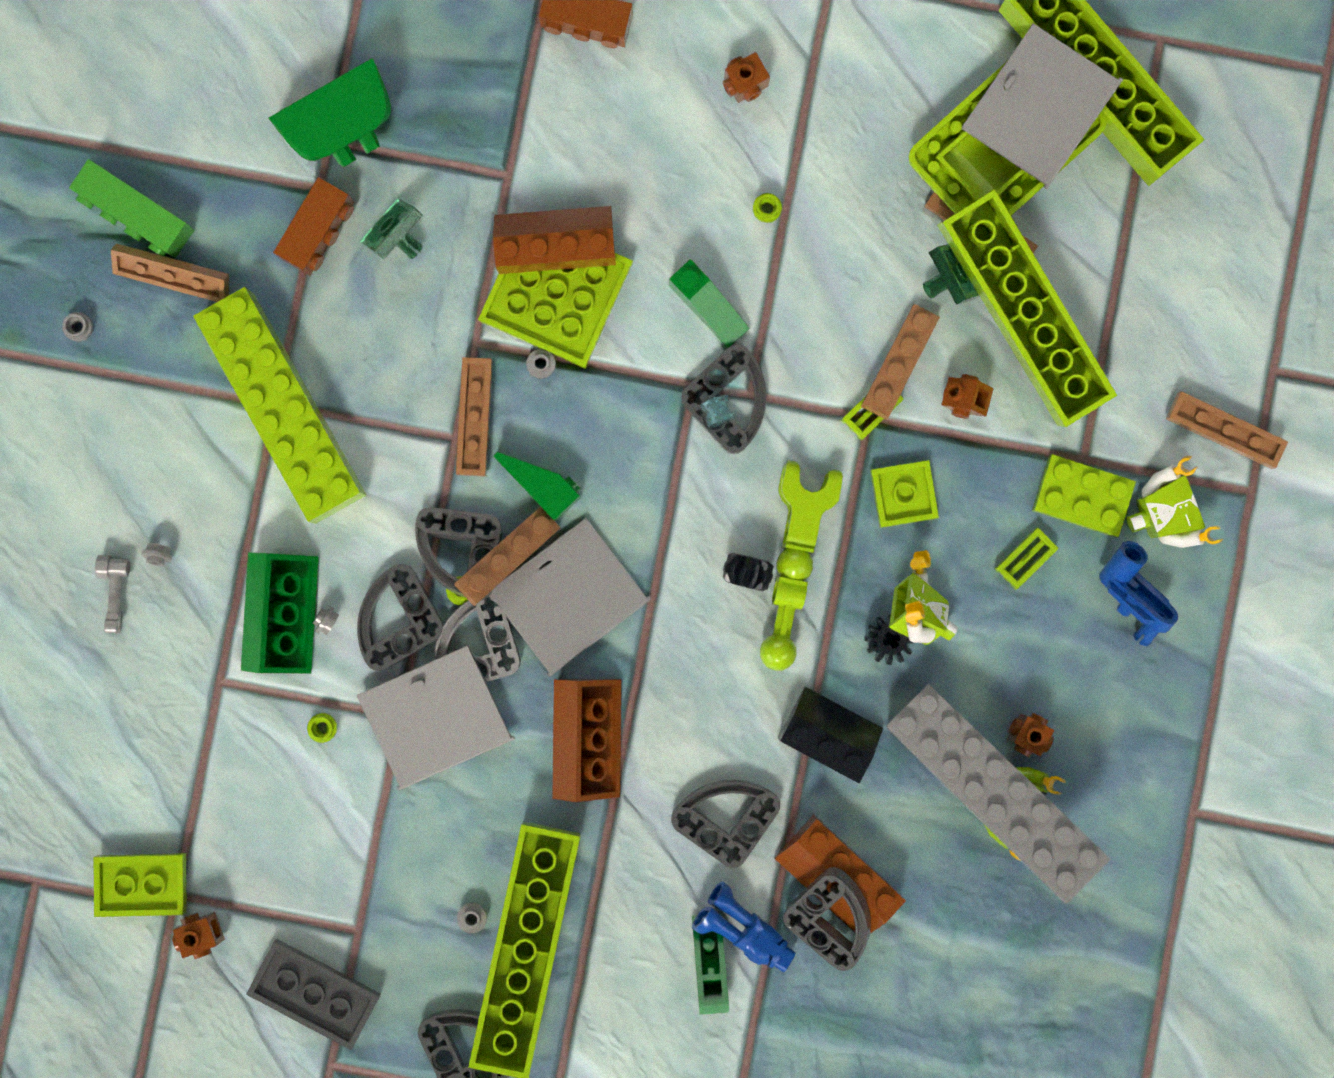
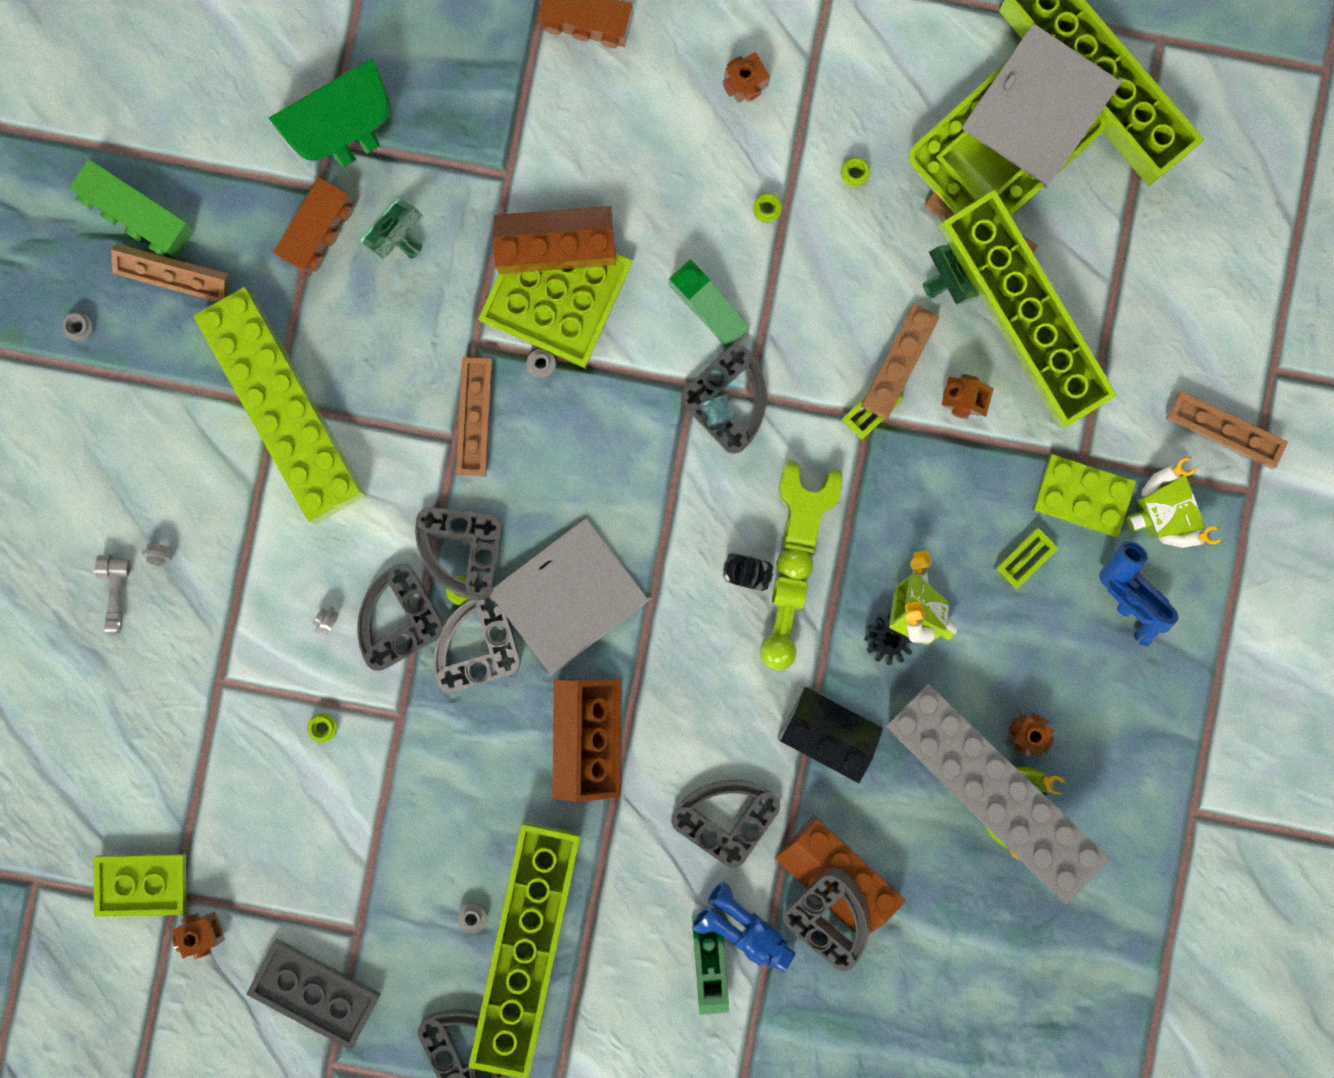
(279, 613): green slope -> none
(435, 720): light grey piece -> none
(507, 556): medium nougat plate -> none
(544, 486): green slope -> none
(861, 166): none -> lime plate
(904, 494): lime tile -> none

